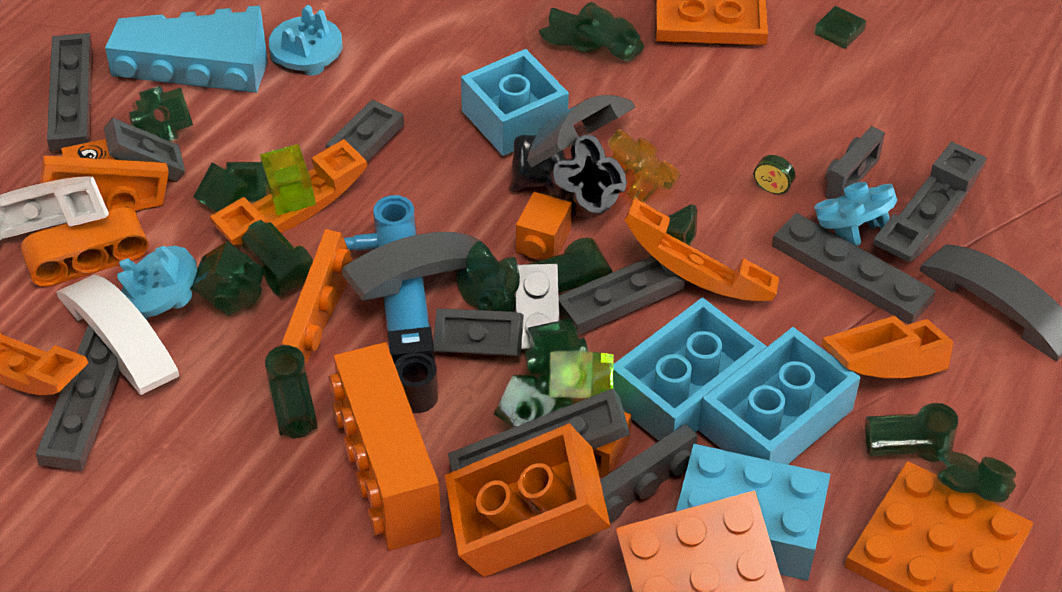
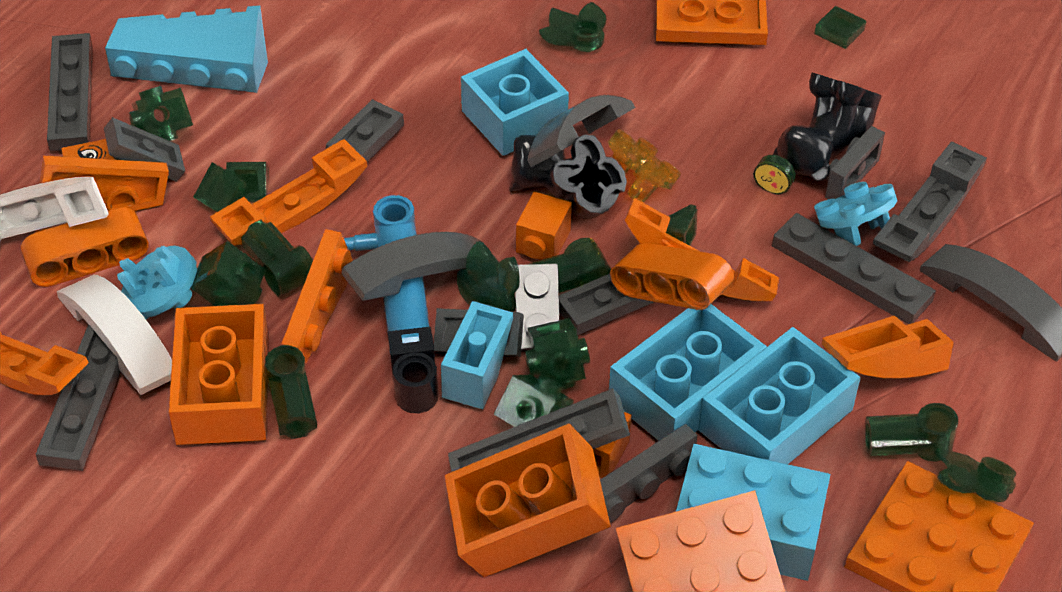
(219, 374): none -> orange brick
(287, 179): clear neon green brick -> none
(306, 42): medium azure plate -> none
(386, 447): orange brick -> none
(476, 355): none -> medium azure slope
(580, 374): clear neon green brick -> none
(613, 33): clear green plate -> none
(672, 275): none -> orange beam
(838, 117): none -> black animal

